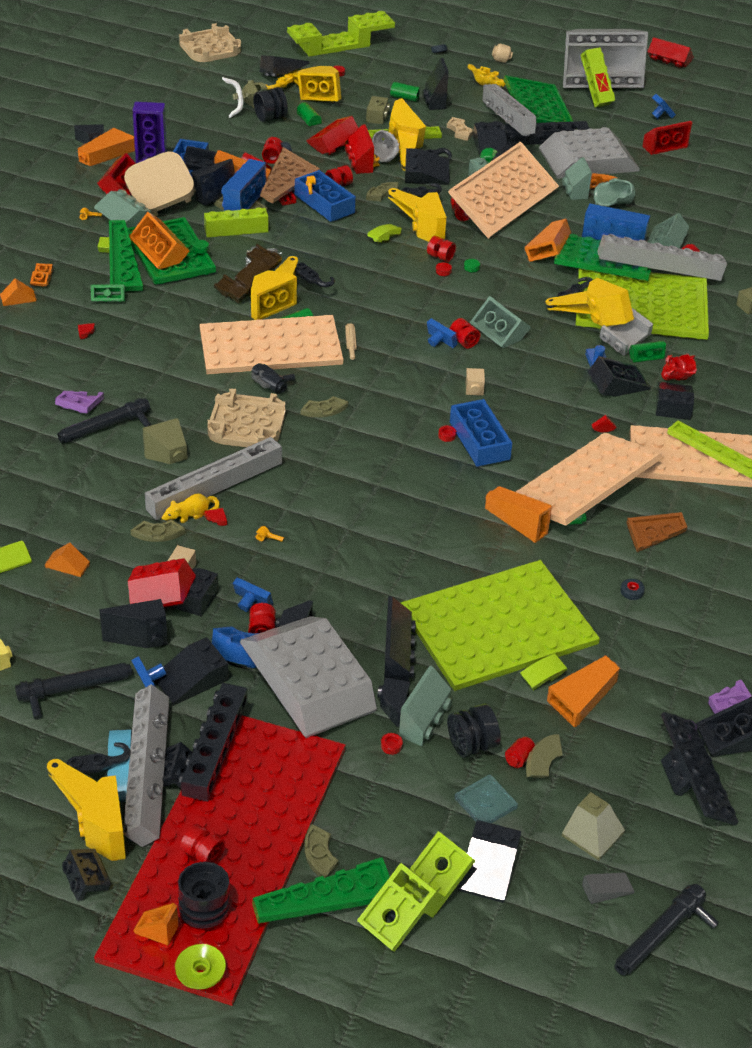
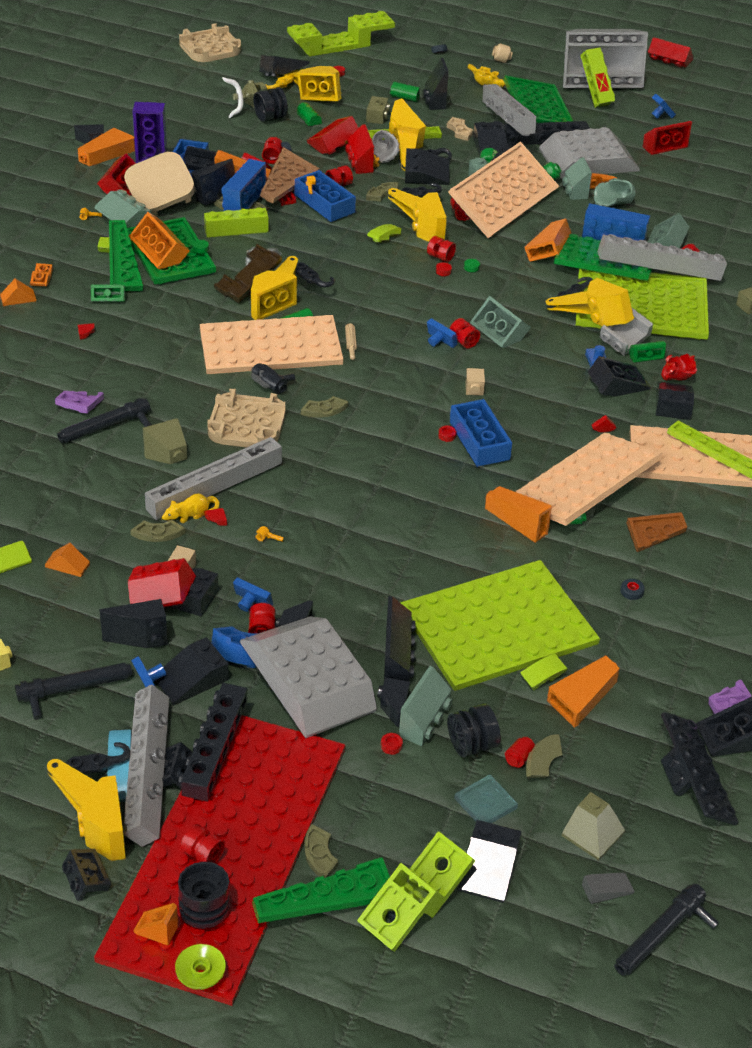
(553, 170): none -> green head

